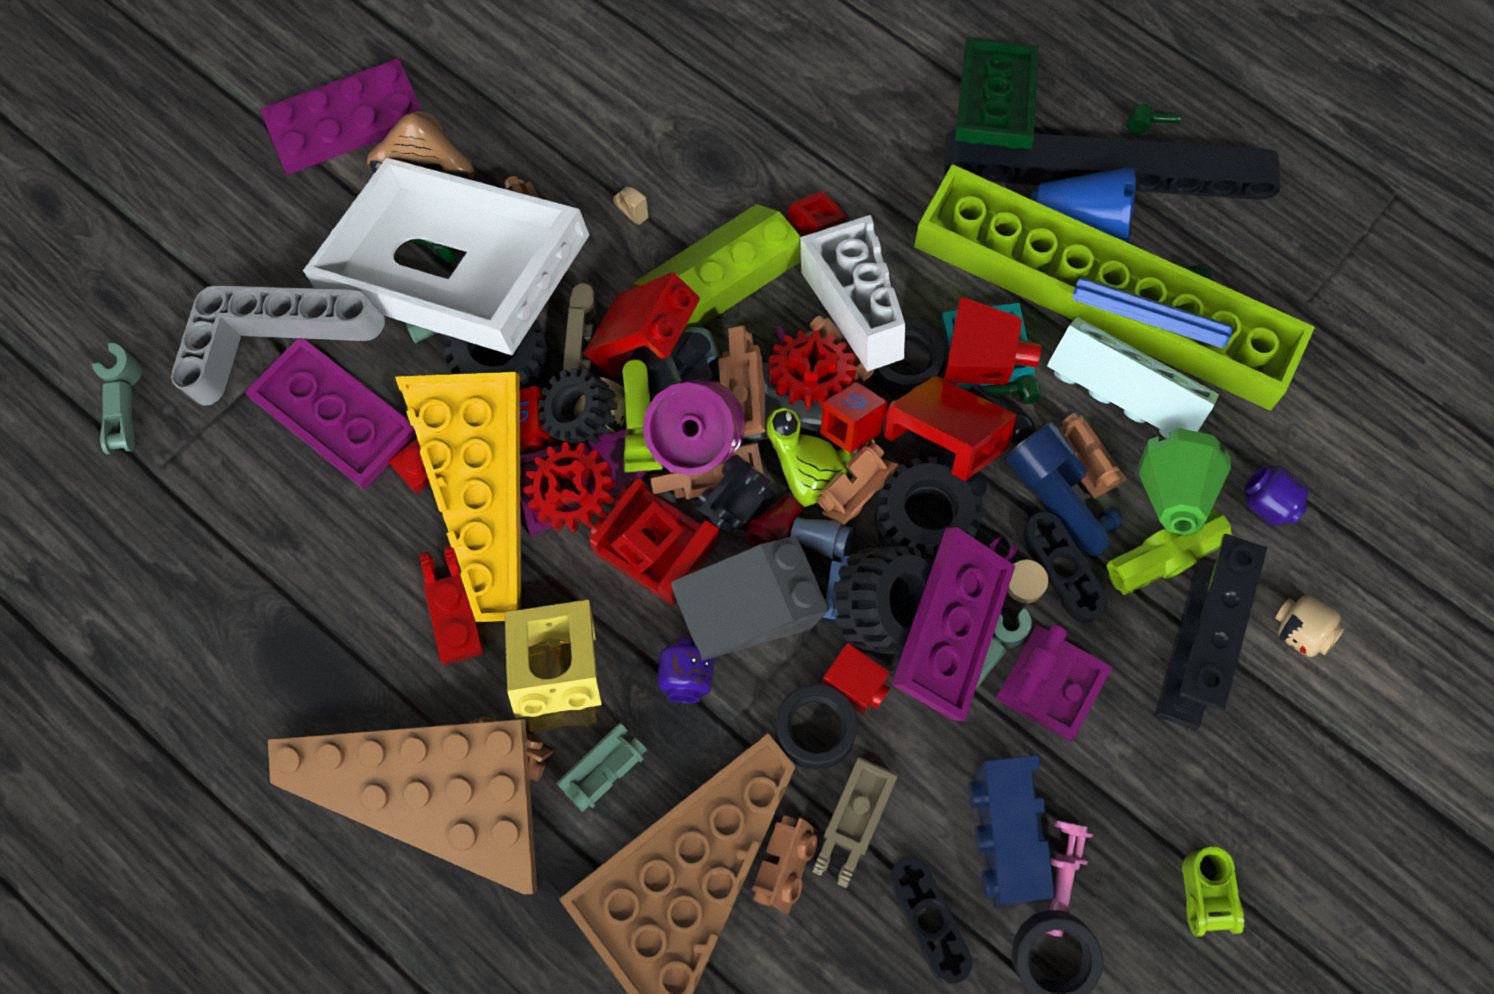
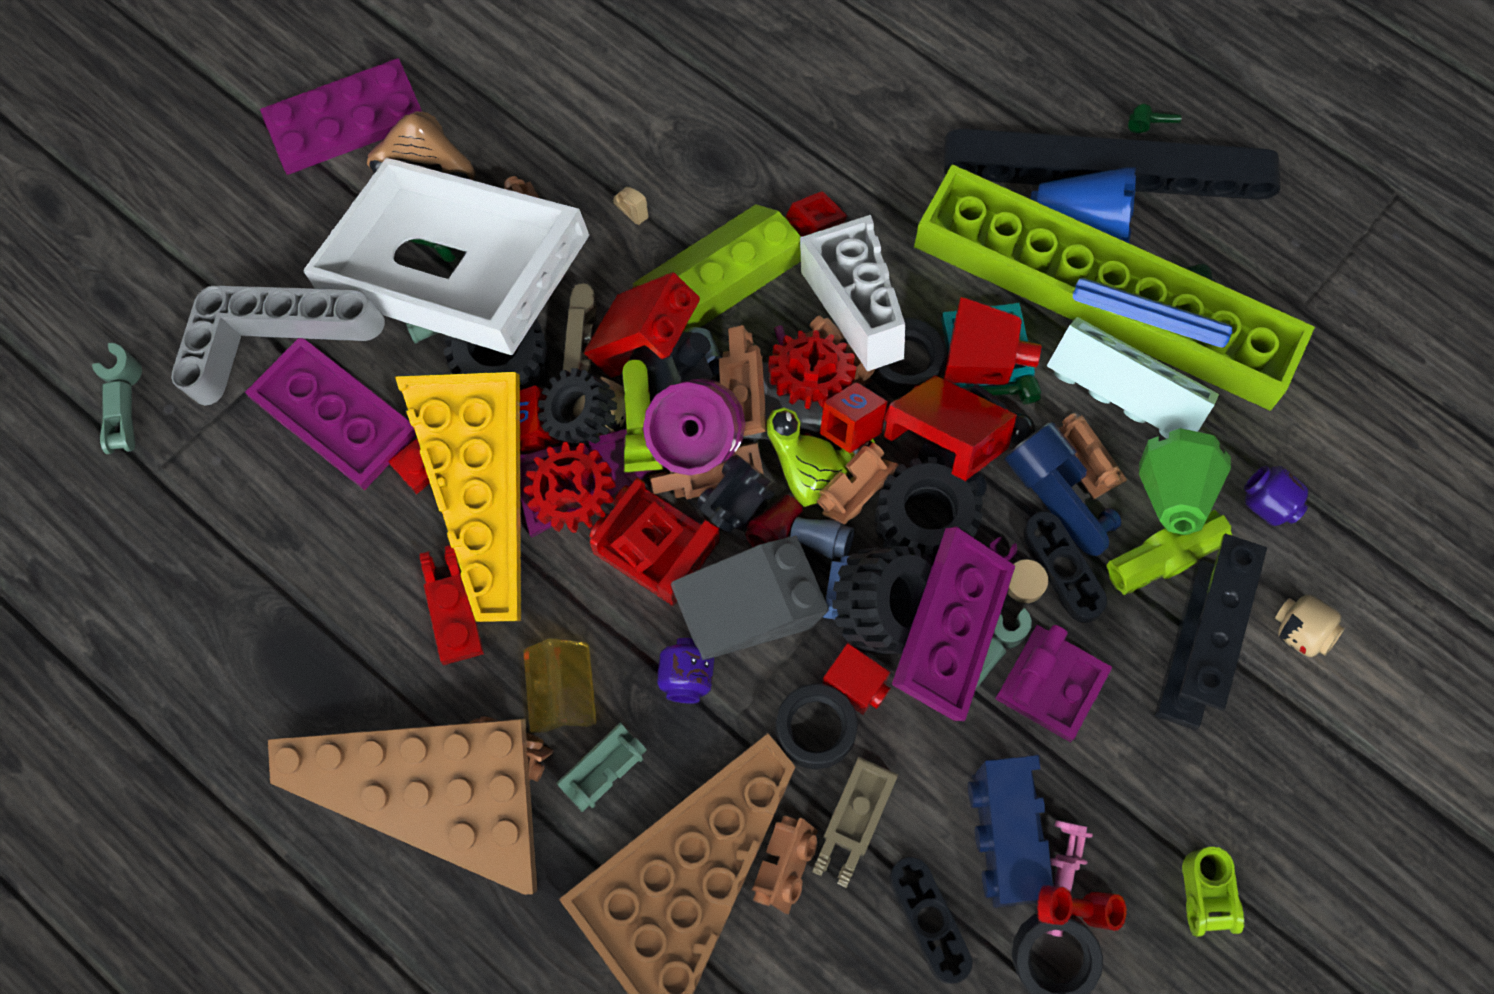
(571, 690): light yellow panel -> none
(998, 93): dark green plate -> none
(1096, 908): none -> red bar

